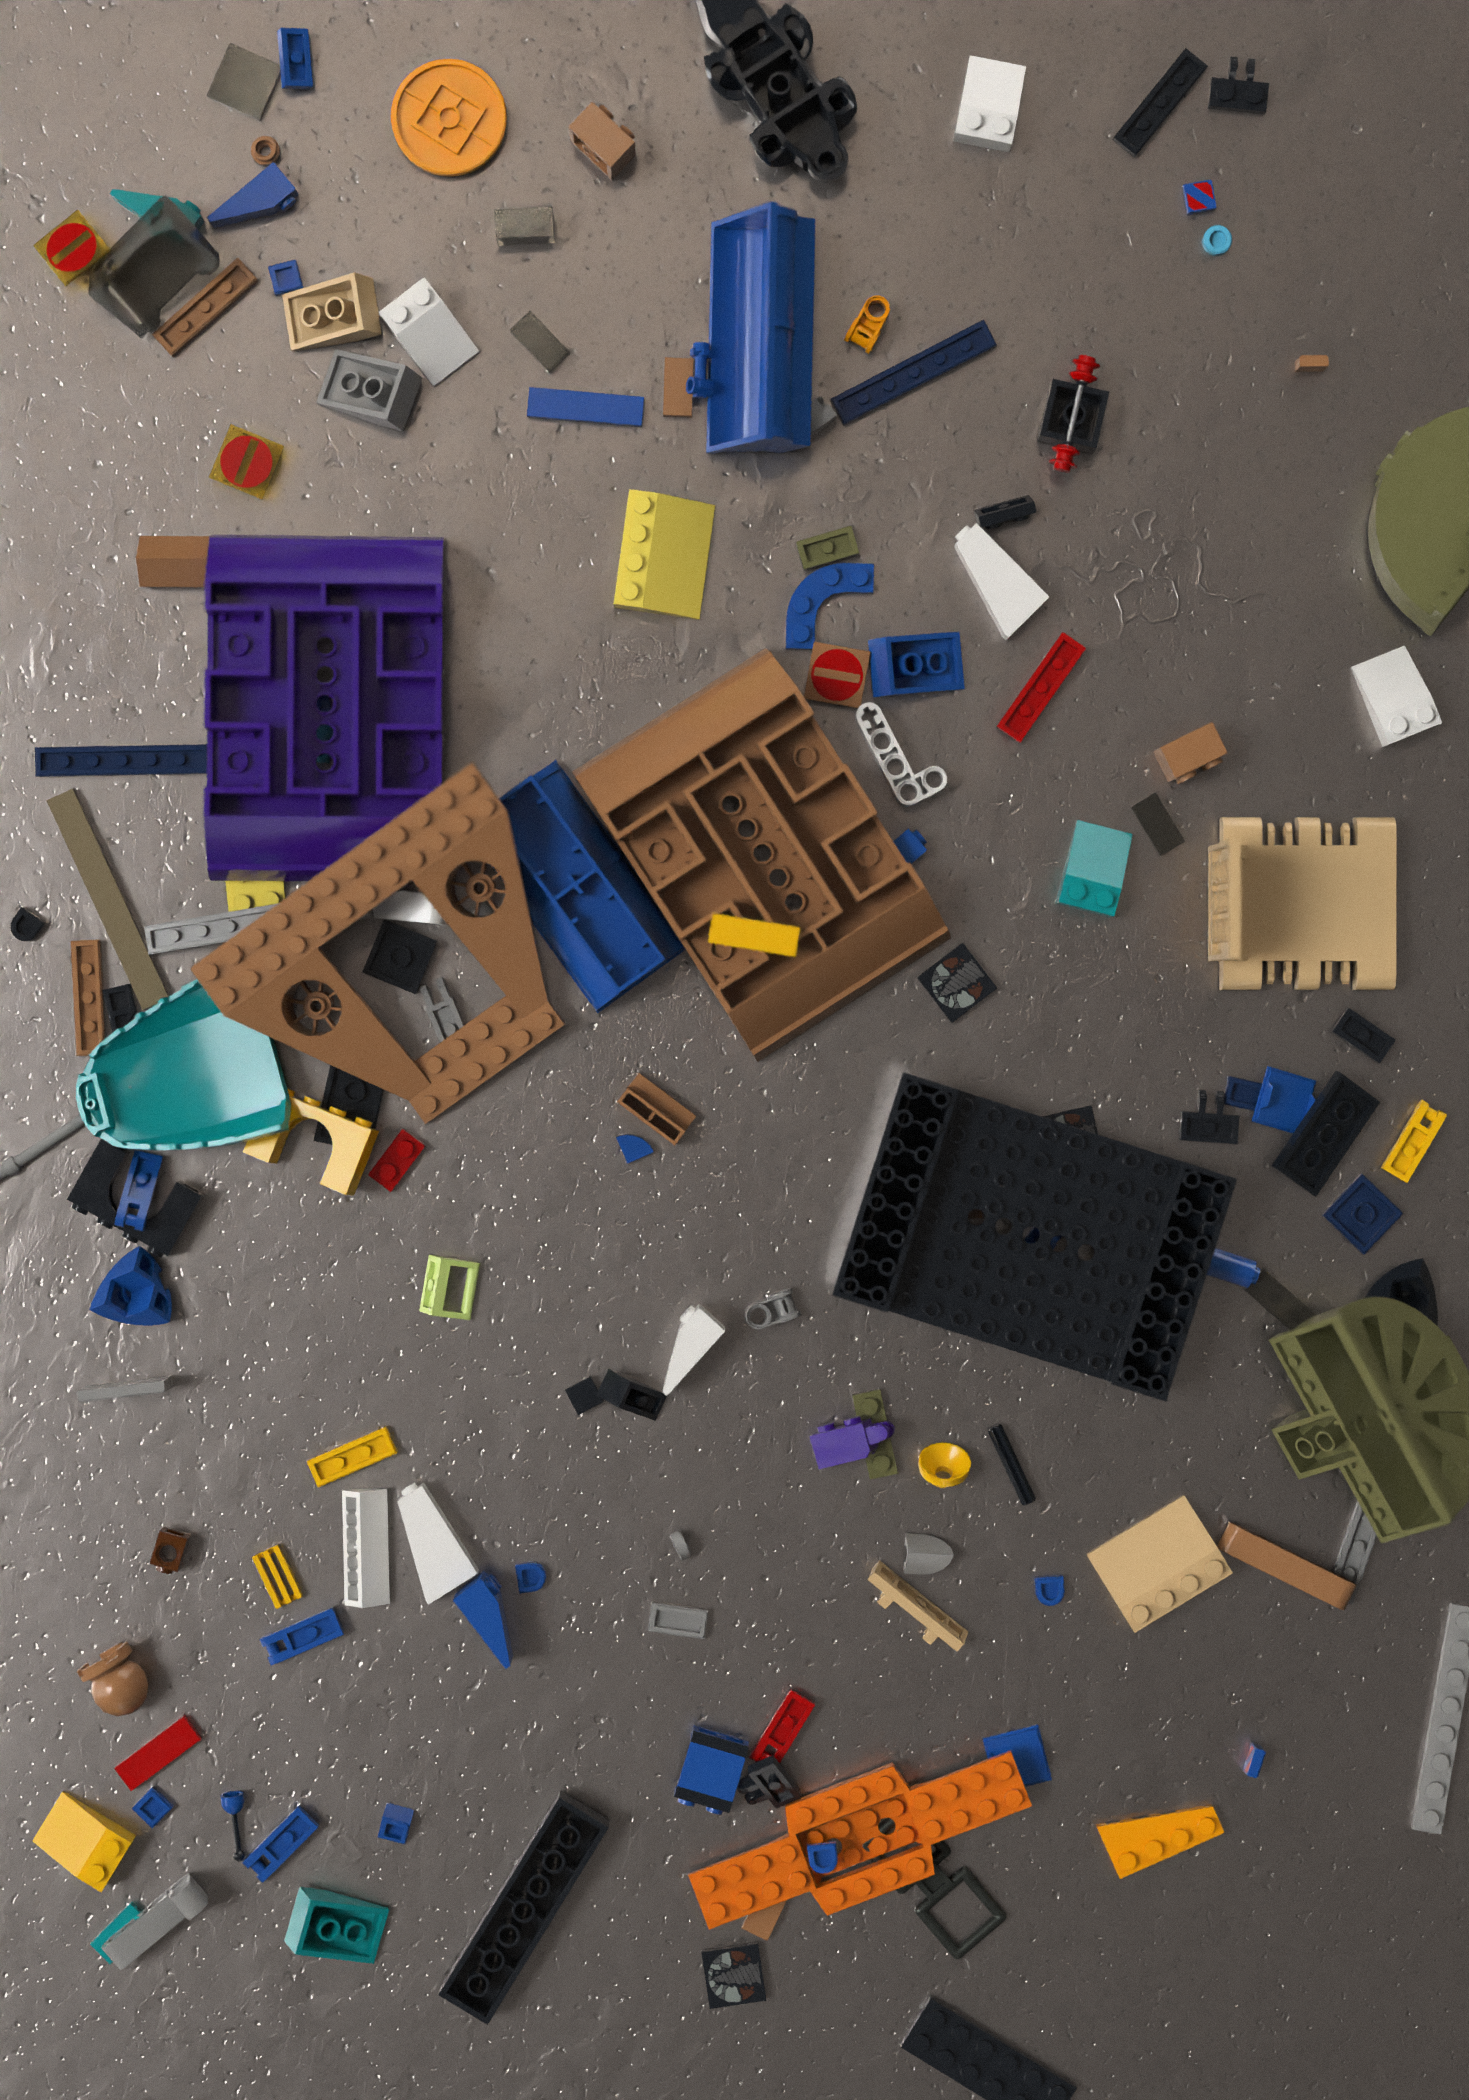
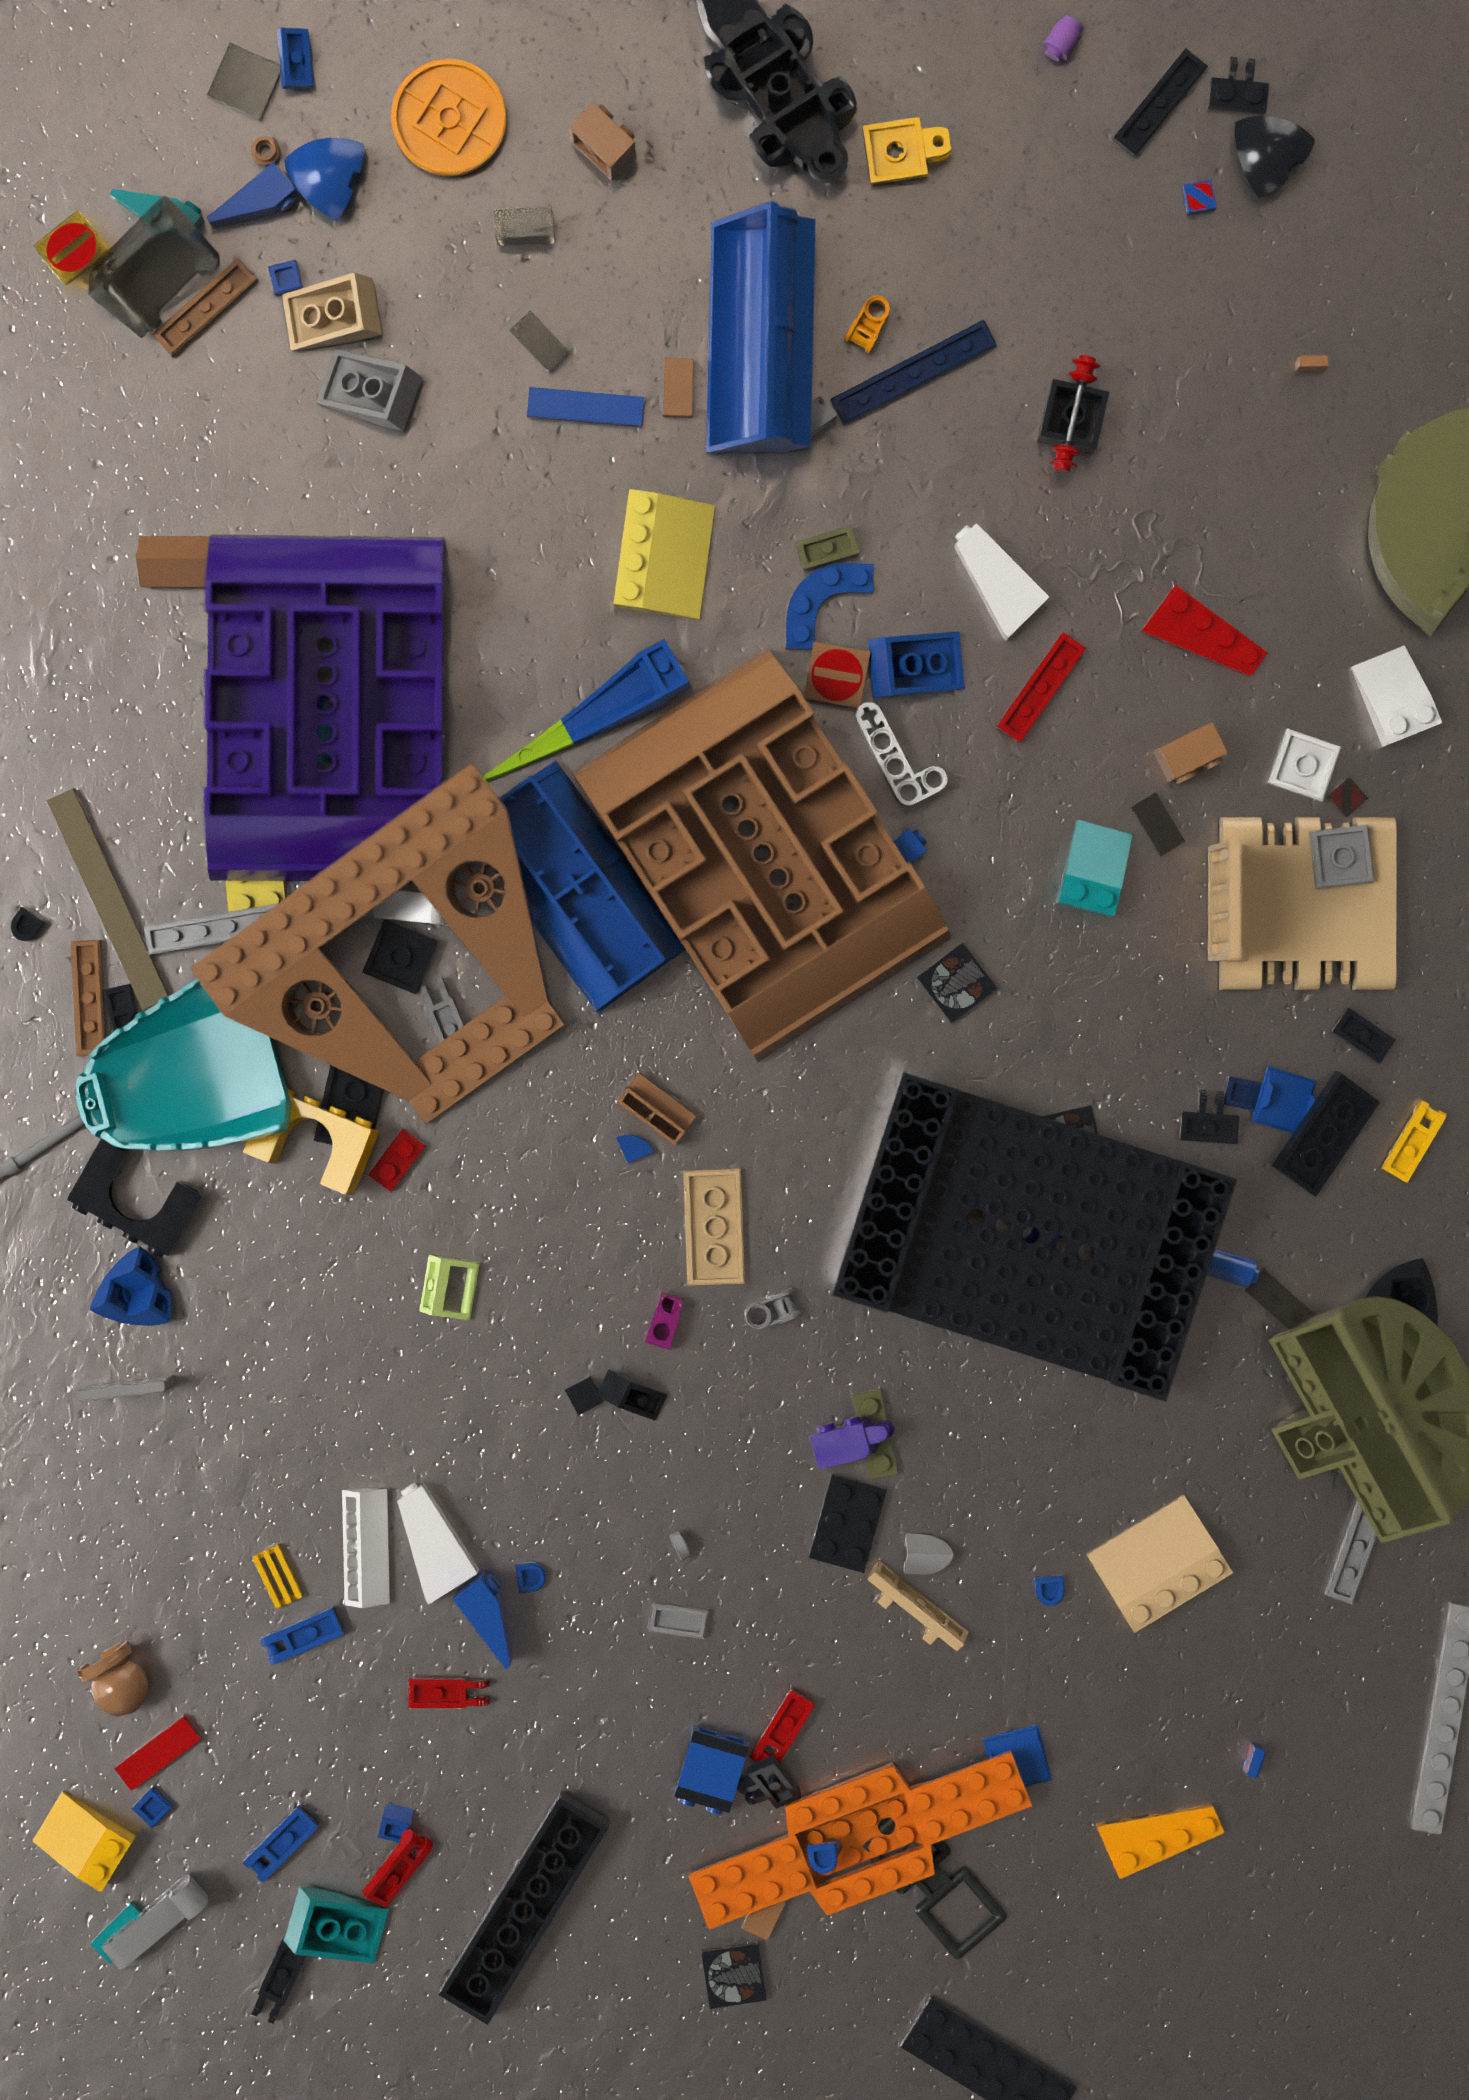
(120, 760): dark blue tile -> none
(139, 1189): blue plate -> none
(176, 1539): reddish brown brick -> none
(232, 1803): hinge -> none
(246, 461): piece -> none
(279, 1980): none -> black hinge
(325, 172): none -> blue brick
(352, 1456): yellow tile -> none
(398, 1868): none -> red plate
(428, 332): white slope -> none
(445, 1692): none -> red hinge
(633, 691): none -> blue plate
(664, 1321): none -> magenta leg
(694, 1338): white slope -> none
(699, 385): blue bar -> none
(714, 1227): none -> tan tile
(754, 935): yellow tile -> none
(847, 1523): none -> black plate
(917, 147): none -> yellow plate
(945, 1458): yellow piece -> none
(989, 103): white slope -> none
(995, 514): black plate -> none
(1011, 1464): black axle -> none
(1063, 38): none -> medium lavender brick
(1197, 629): none -> red wing
(1217, 240): medium azure tile -> none
(1269, 150): none -> black brick
(1286, 1566): medium nougat beam -> none
(1304, 765): none -> white tile
(1341, 856): none -> light grey tile
(1347, 797): none -> clear smoke tile
(1362, 1214): dark blue tile -> none

